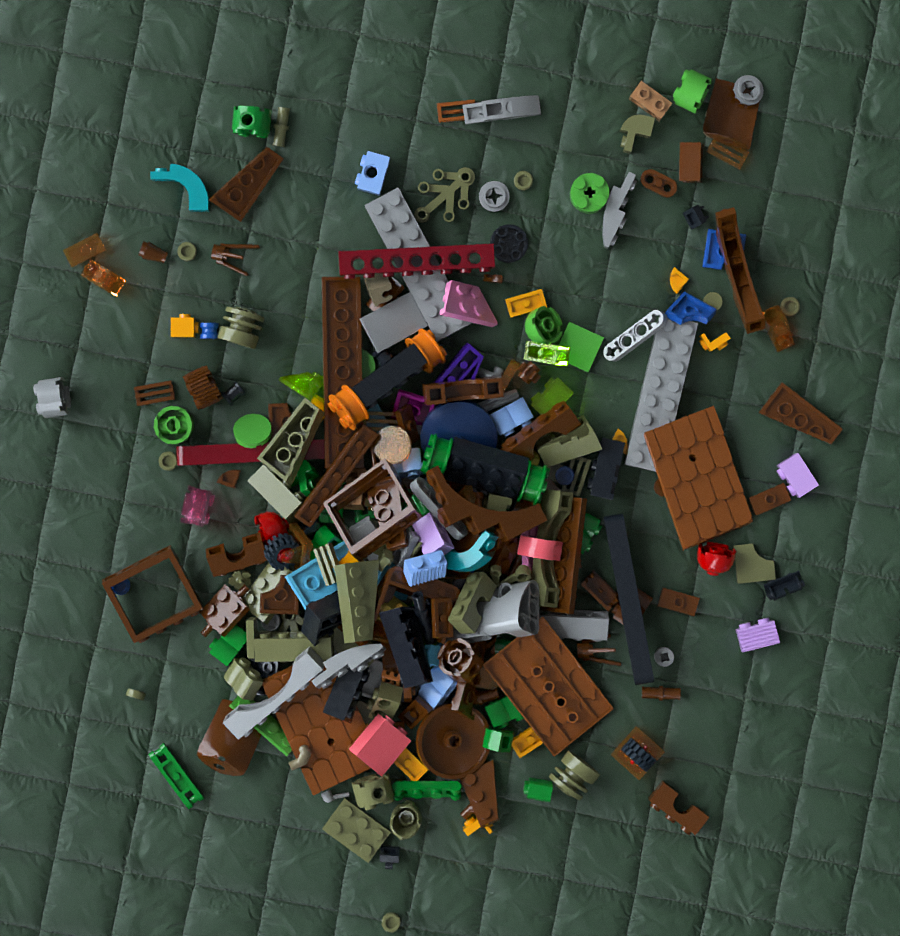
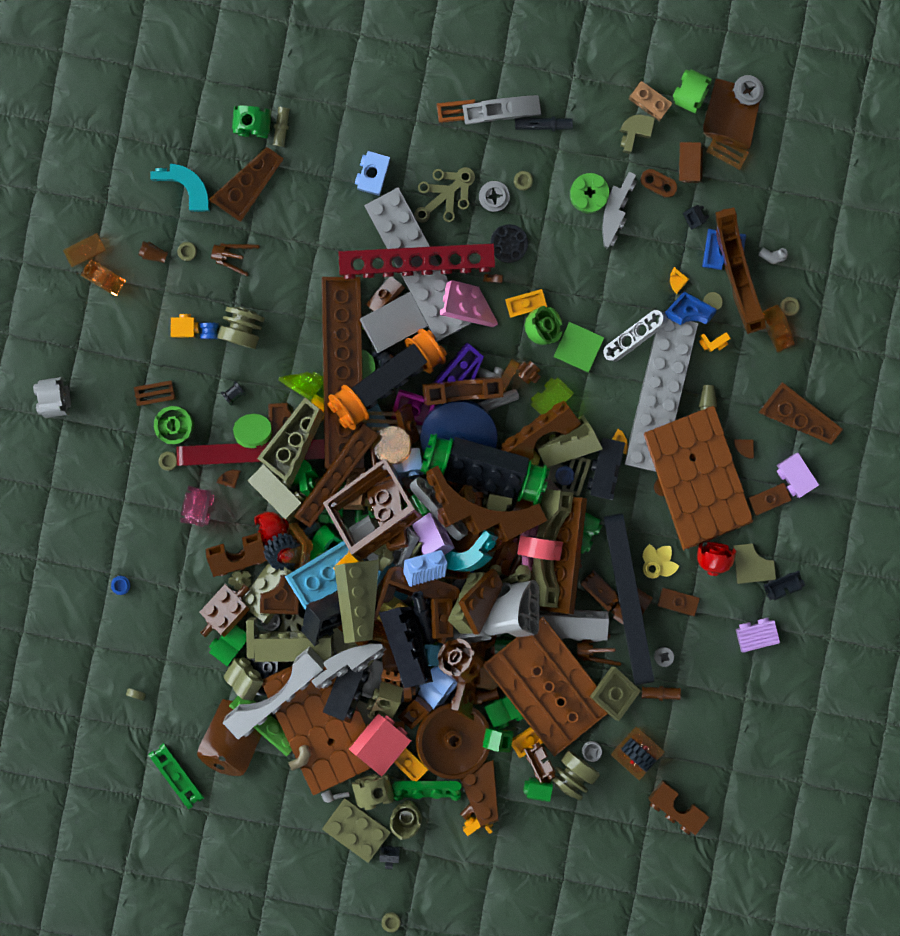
(139, 566): reddish brown window -> none
(202, 387): reddish brown brick -> none
(325, 564): olive tile -> none
(376, 287): dark tan hinge -> none
(480, 599): none -> reddish brown wing
(512, 416): light blue brick -> none
(543, 771): none -> reddish brown hinge
(544, 124): none -> black pin
(547, 353): clear neon green brick -> none
(591, 754): none -> light grey wheel
(615, 693): none -> olive plate
(660, 559): none -> light yellow plate
(708, 397): none -> olive cone
(745, 448): none -> reddish brown tile
(774, 257): none -> light grey arm

